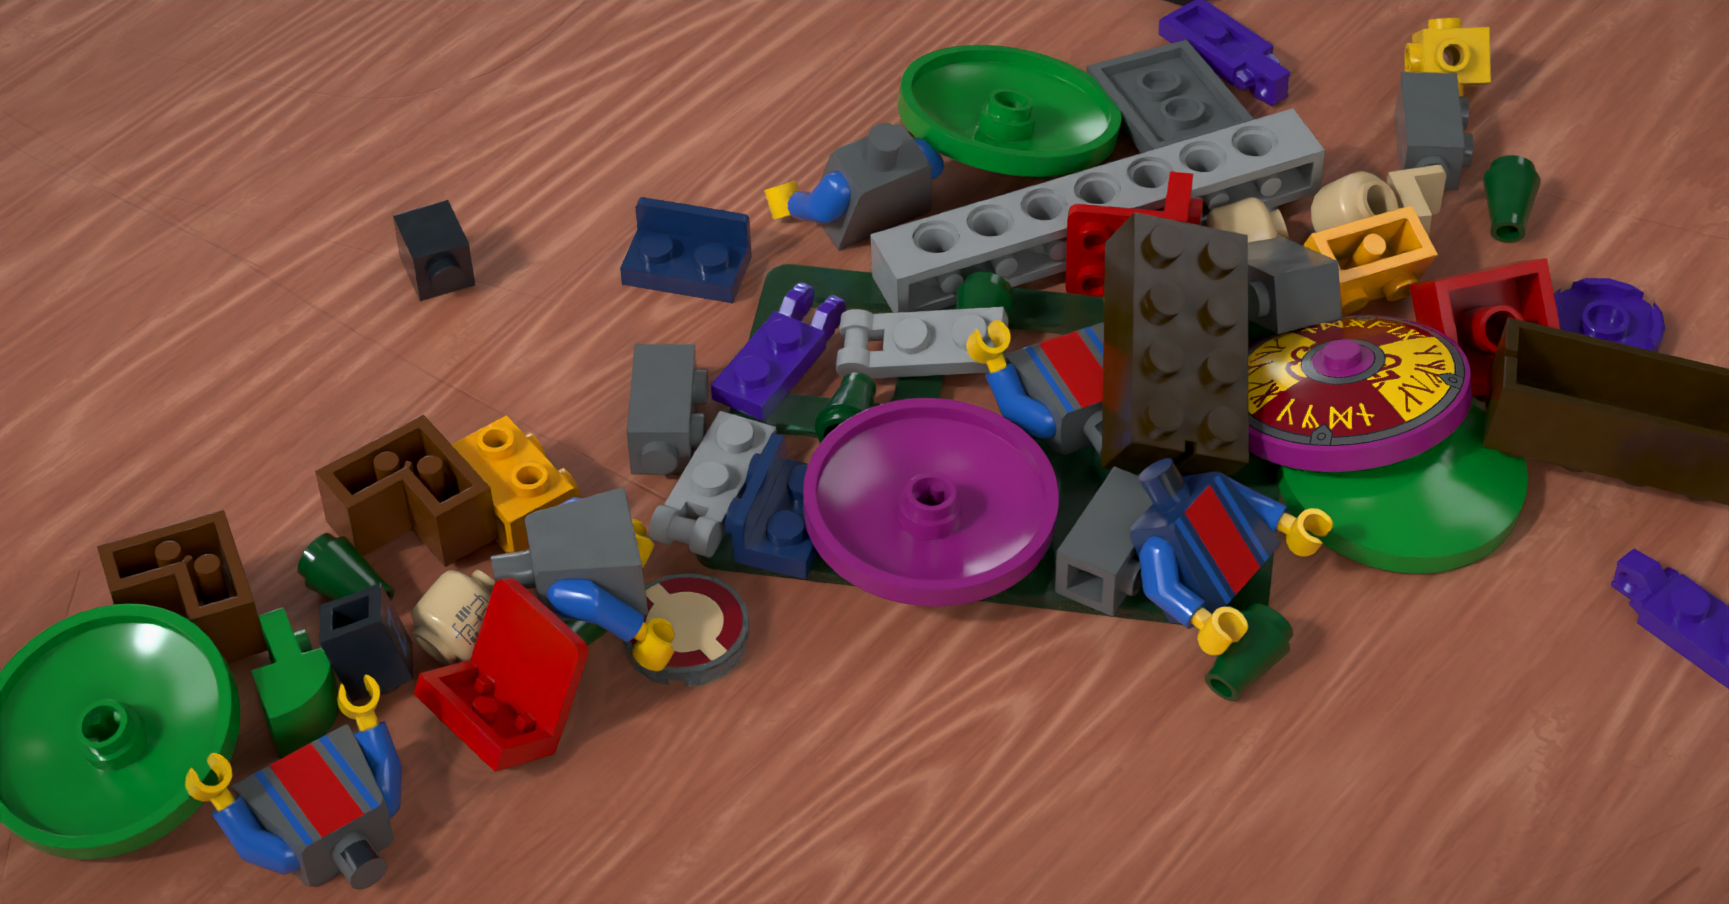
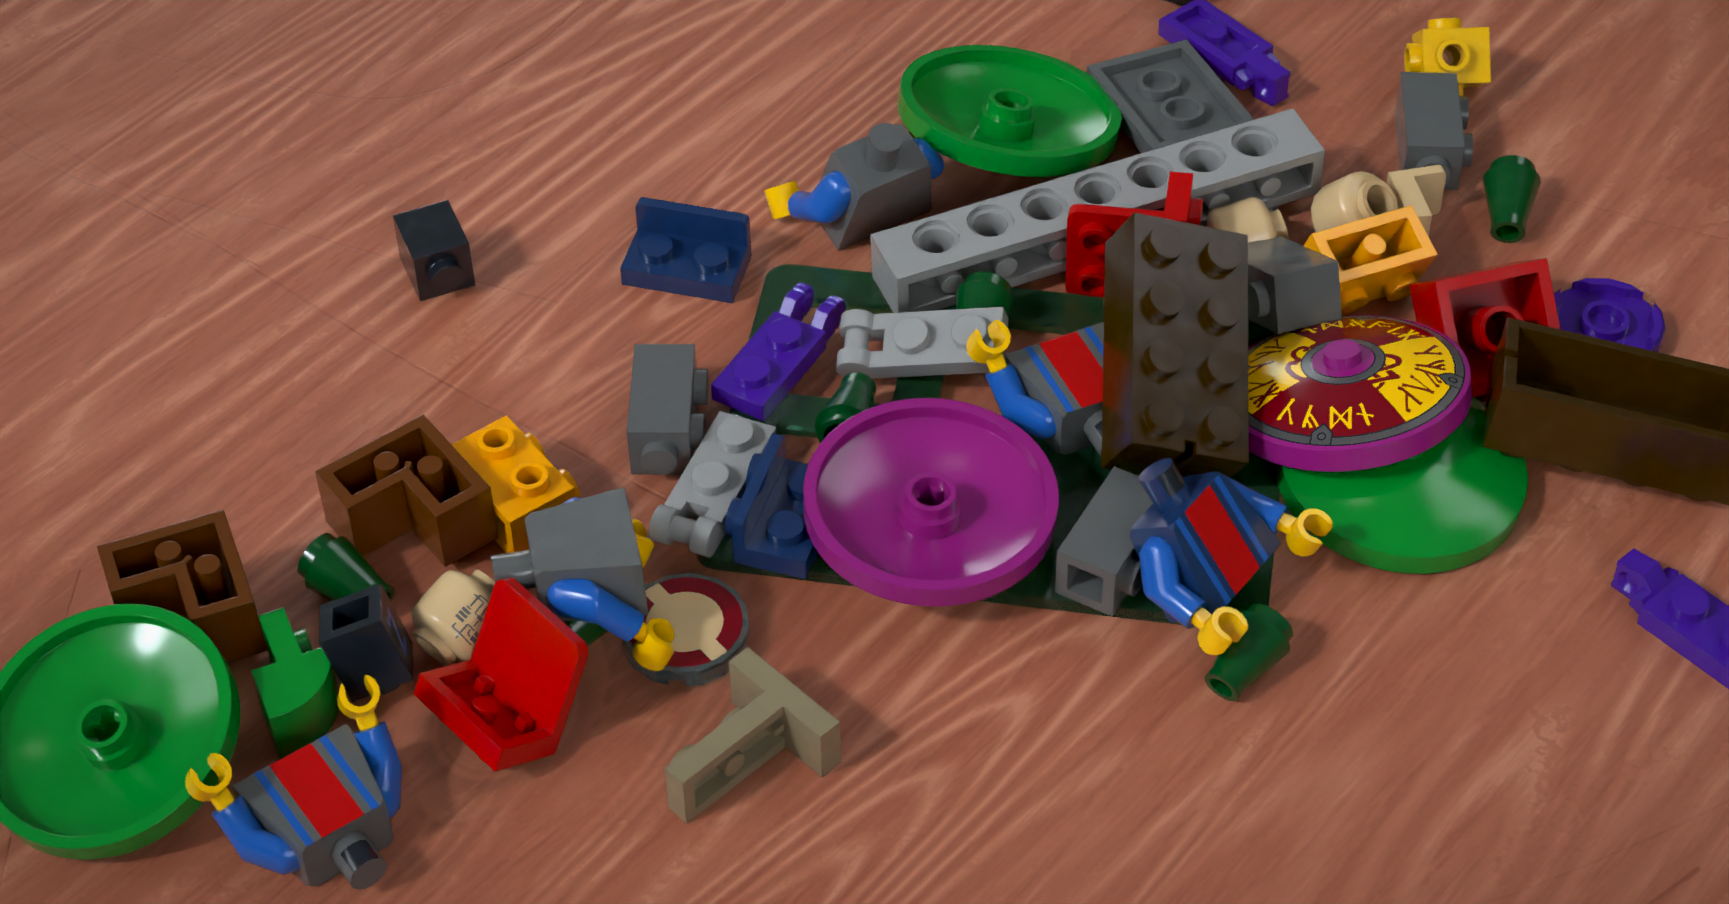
(767, 719): none -> dark tan bracket

